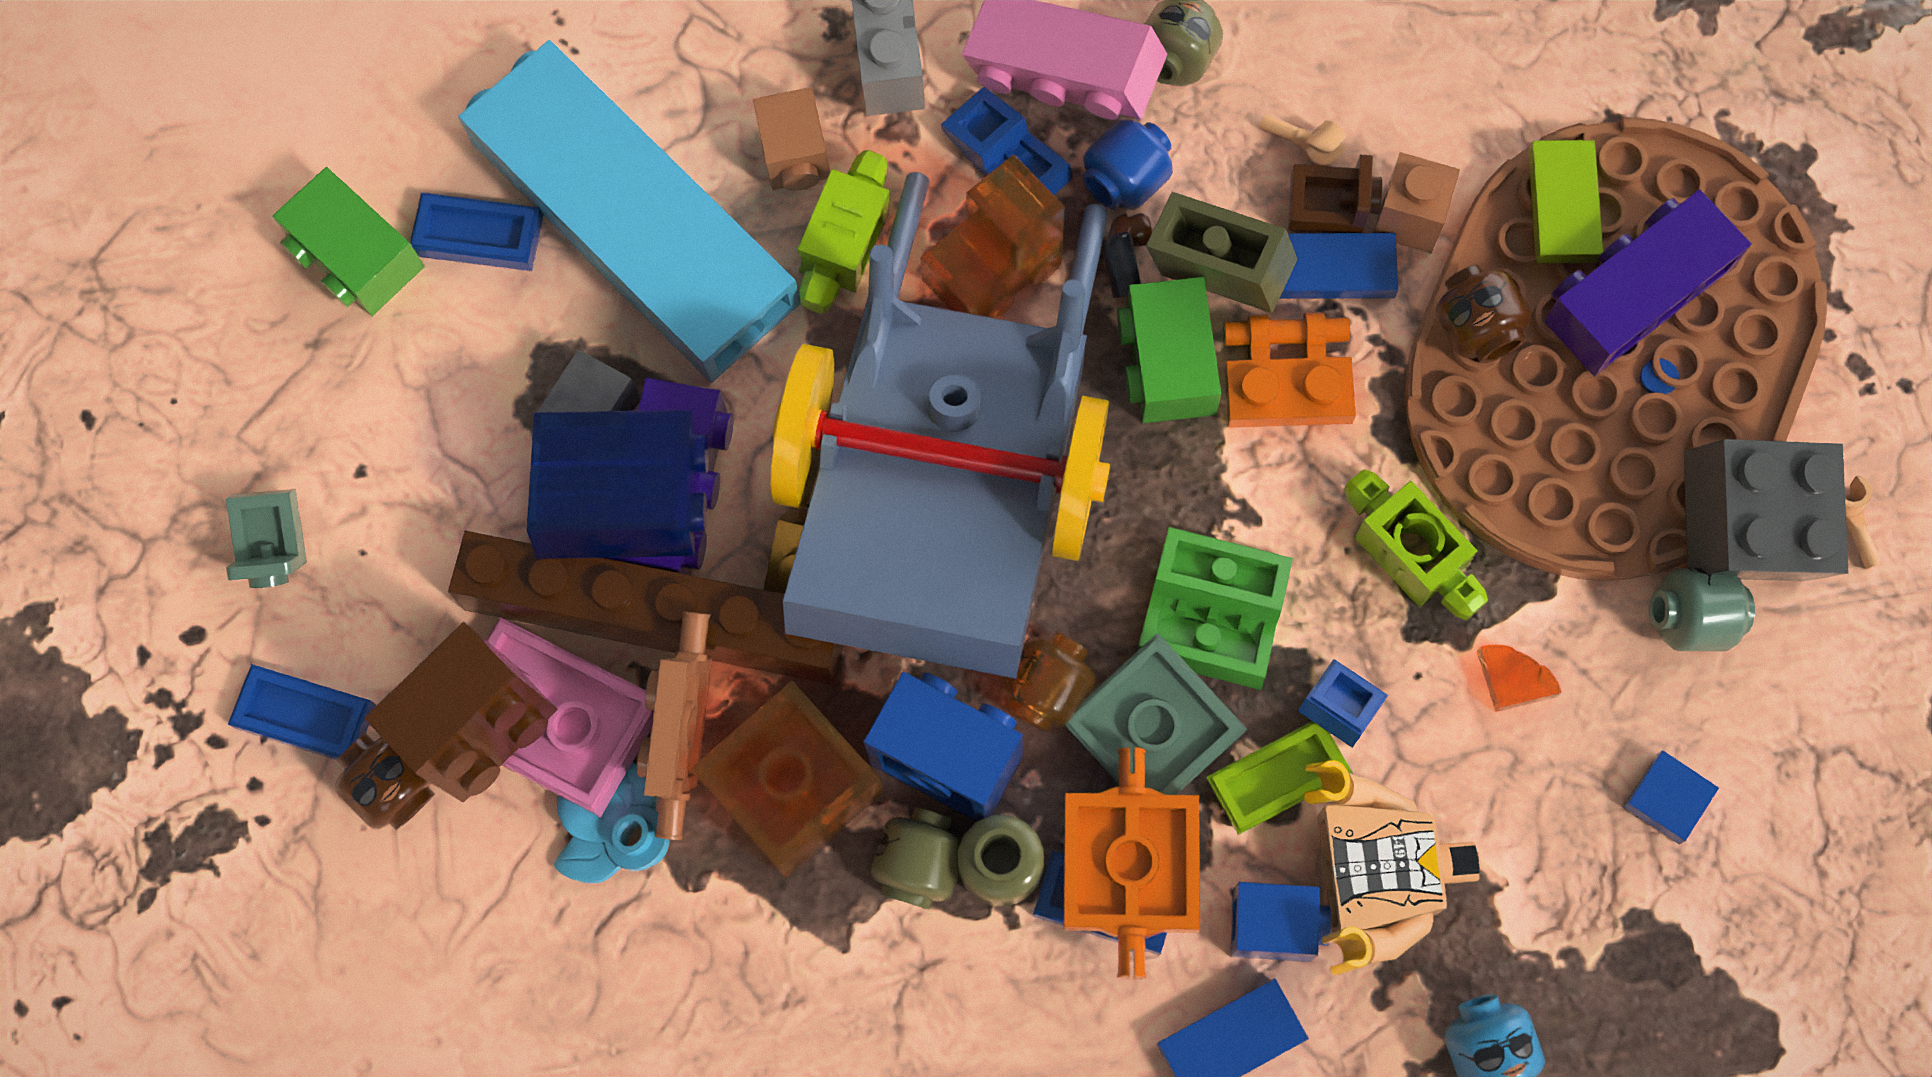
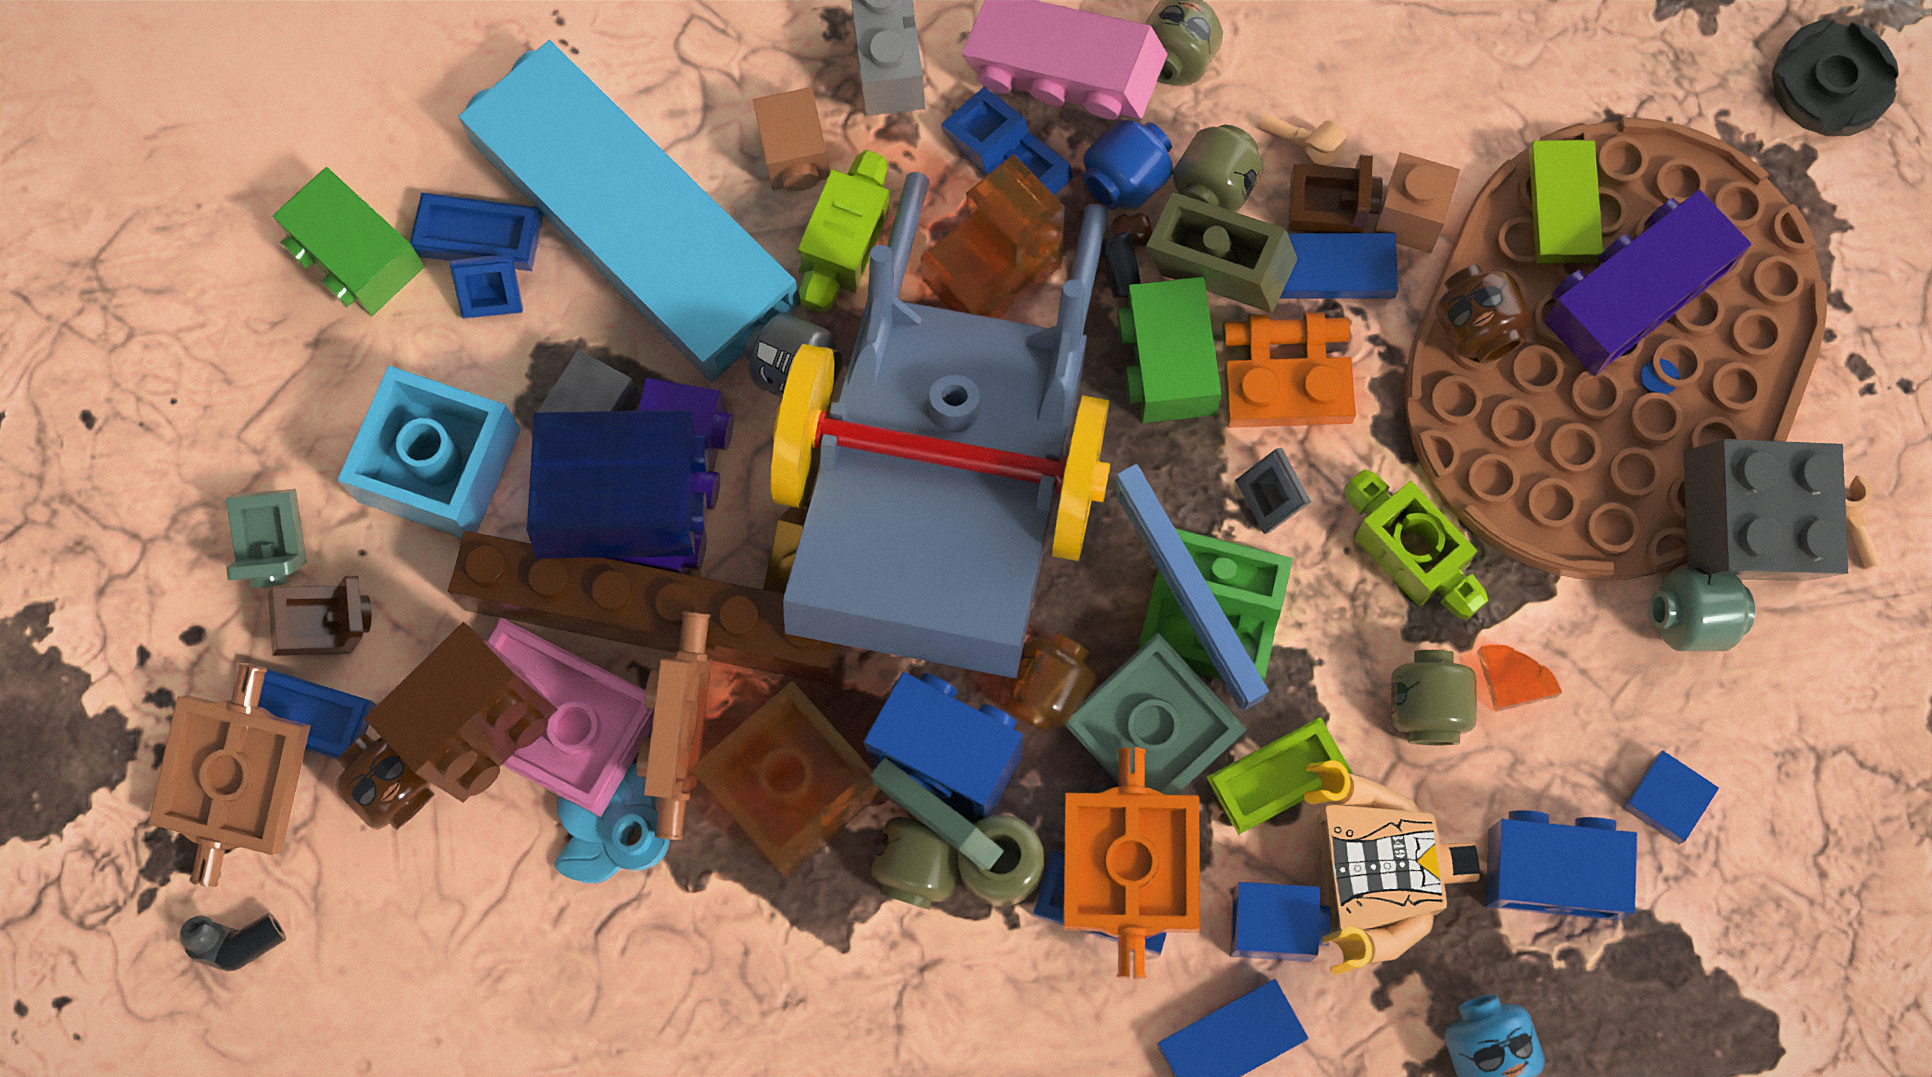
(228, 947): none -> arm
(229, 775): none -> nougat plate
(318, 618): none -> reddish brown bracket
(429, 452): none -> medium azure brick
(486, 286): none -> blue slope
(775, 345): none -> flat silver head
(936, 814): none -> sand green tile
(1189, 588): none -> medium blue tile
(1219, 167): none -> olive head
(1273, 490): none -> flat silver slope
(1342, 703): blue tile -> none
(1434, 699): none -> olive head
(1561, 867): none -> blue brick
(1835, 78): none -> pearl dark grey tile

